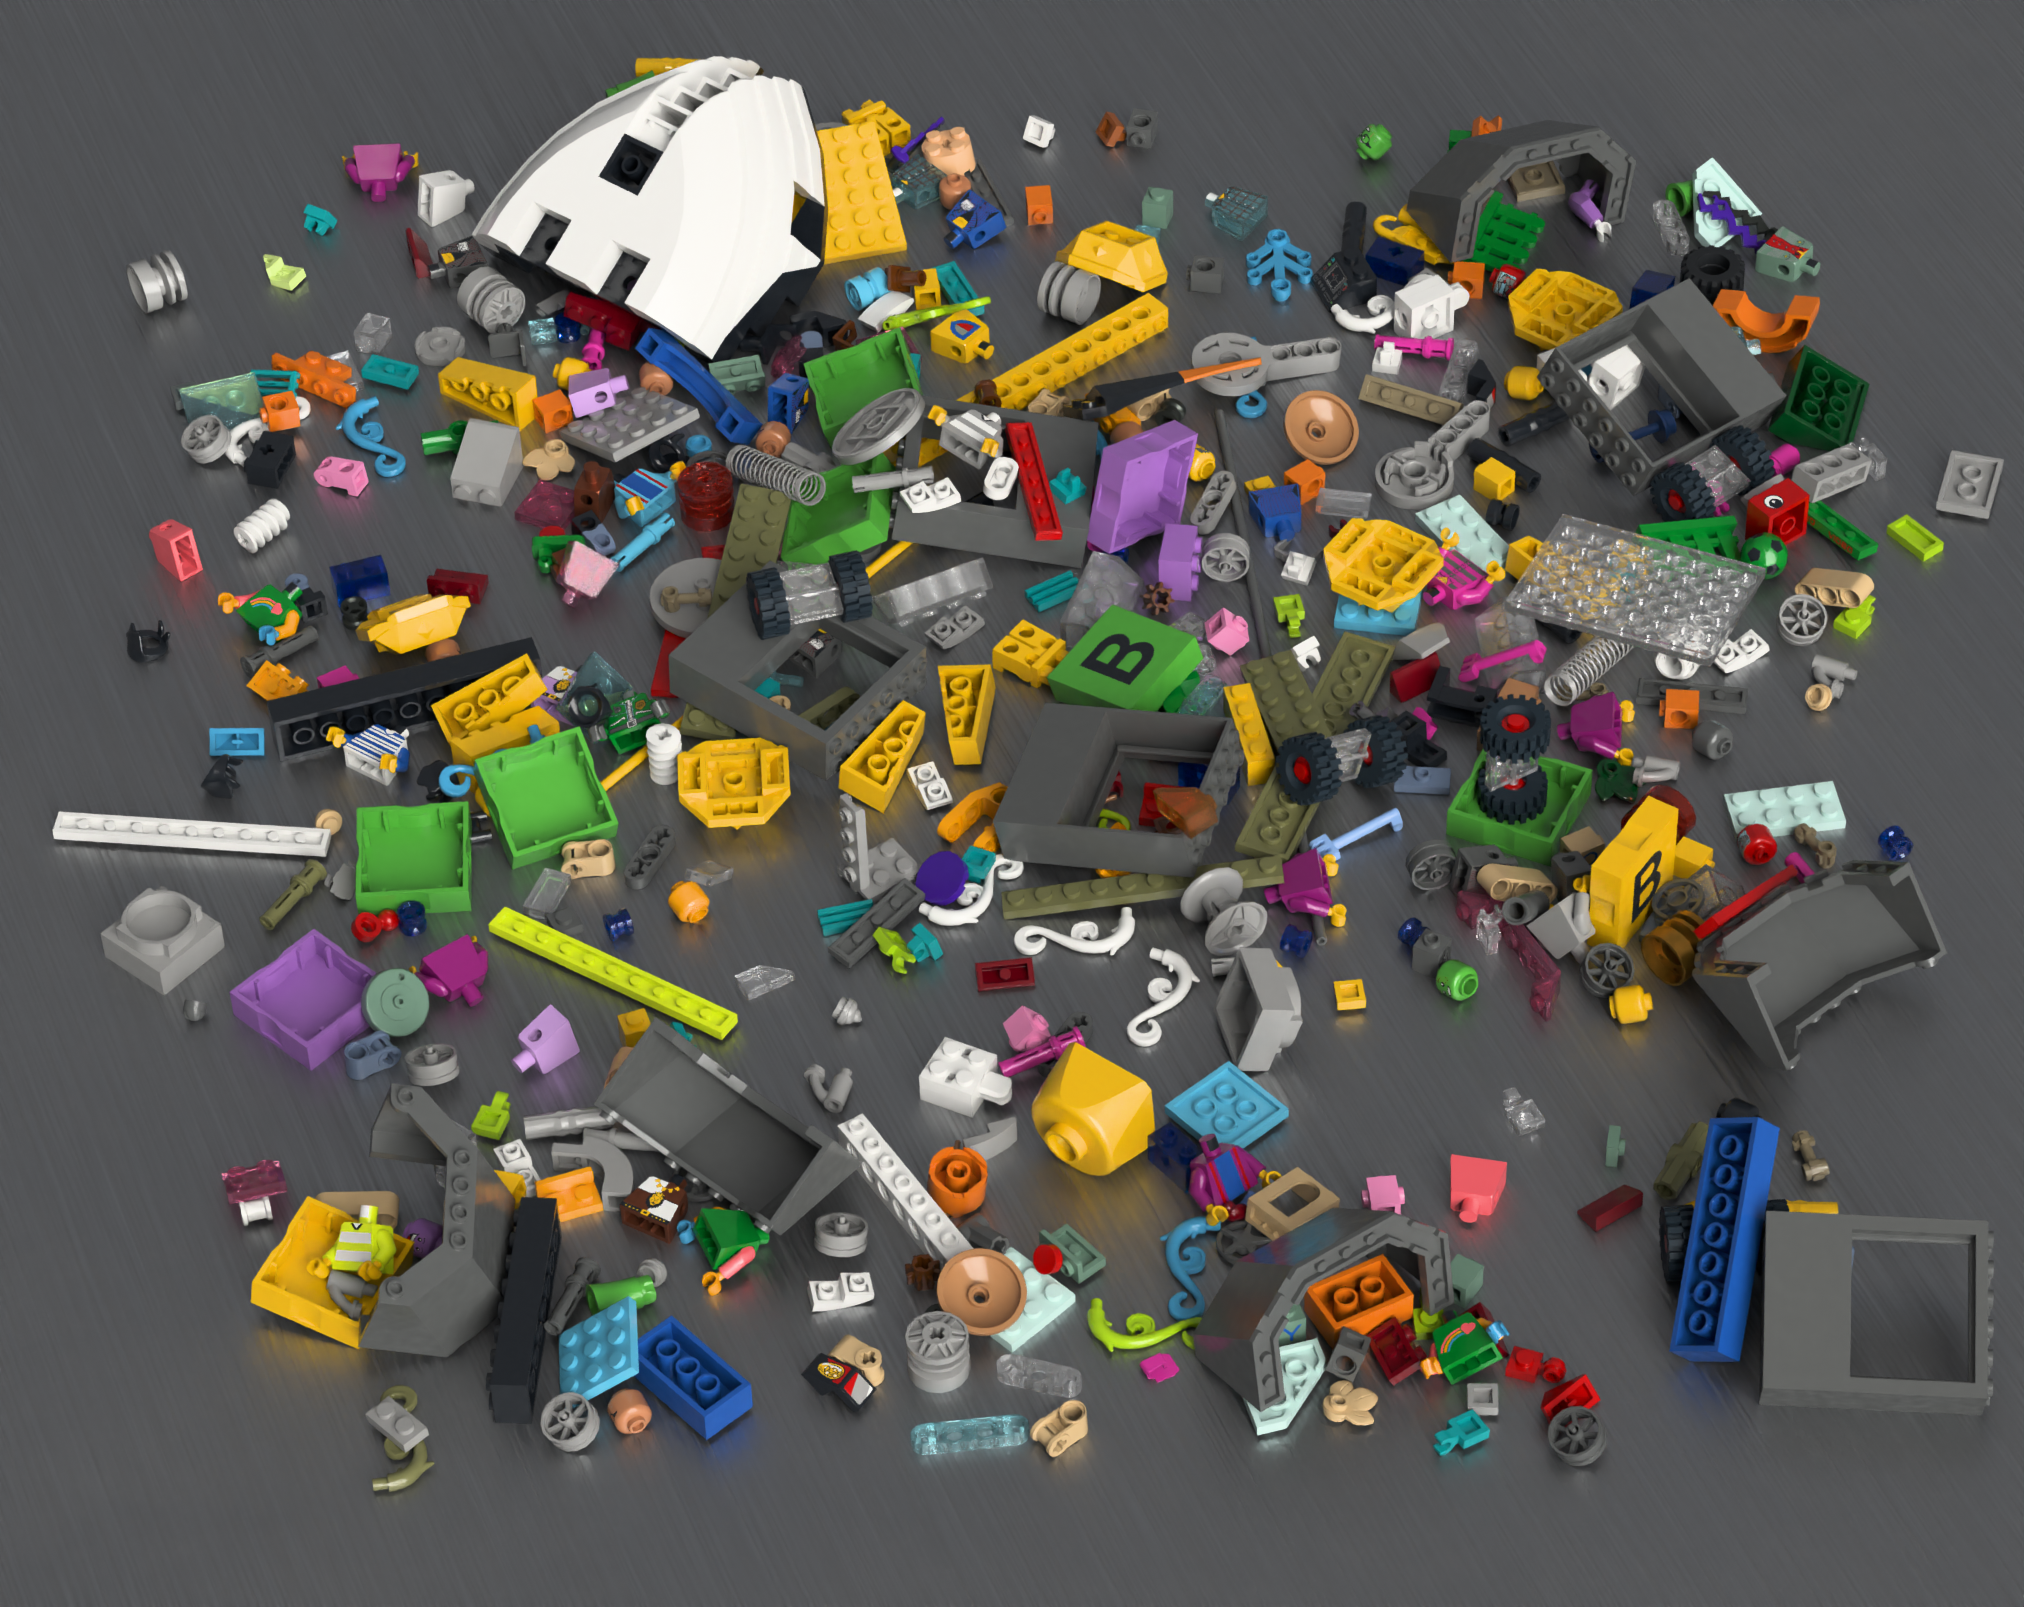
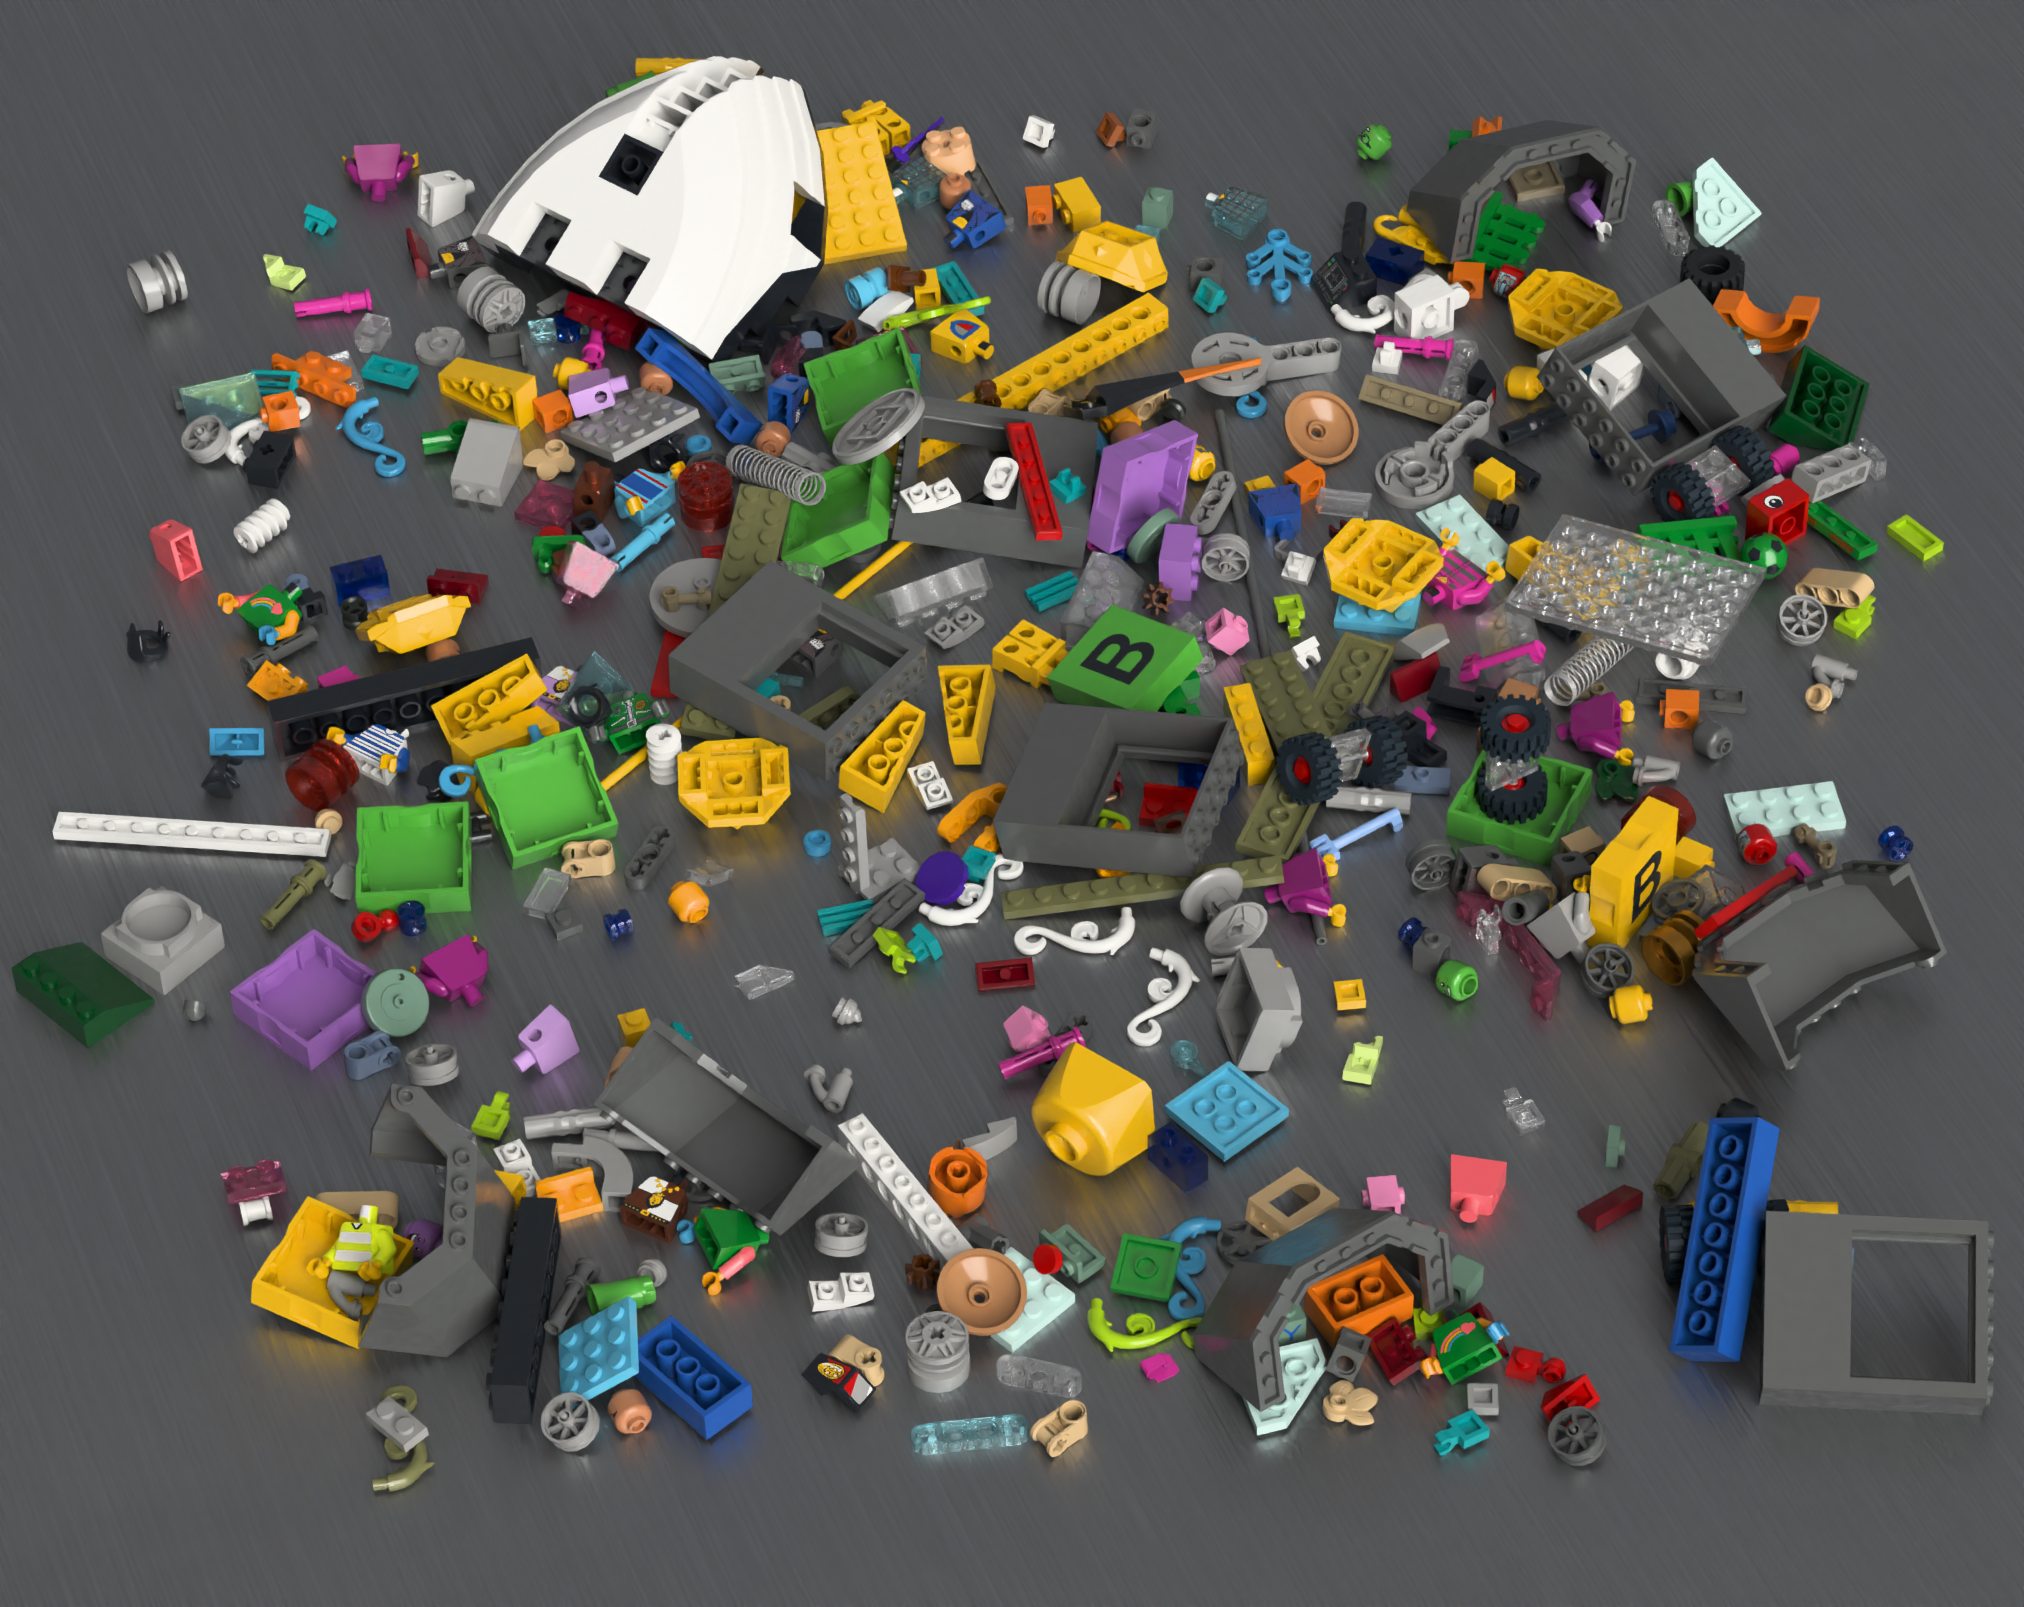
(79, 991): none -> dark green slope
(322, 775): none -> clear red wheel
(342, 474): bright pink leg -> none
(346, 302): none -> dark pink pin
(613, 973): neon yellow plate -> none
(809, 594): black plate -> none
(817, 843): none -> dark azure tile
(900, 478): light grey pin -> none
(962, 1078): white brick -> none
(970, 435): light grey torso -> none
(1076, 204): none -> yellow brick
(1146, 1267): none -> green hinge
(1149, 537): none -> sand green wheel
(1185, 1054): none -> clear light blue plate
(1187, 808): clear orange slope -> none
(1203, 697): clear light blue beam -> none
(1209, 295): none -> teal tile
(1222, 1175): torso -> none
(1238, 1211): dark red arm -> none
(1296, 941): clear blue wheel -> none
(1363, 1062): none -> yellowish green slope
(1370, 799): none -> light grey axle
(1650, 285): clear blue brick -> none
(1729, 216): dark purple piece -> none
(1741, 652): white slope -> none
(1786, 256): sand green torso -> none
(1814, 1168): dark tan bar -> none
(1969, 484): light grey plate -> none

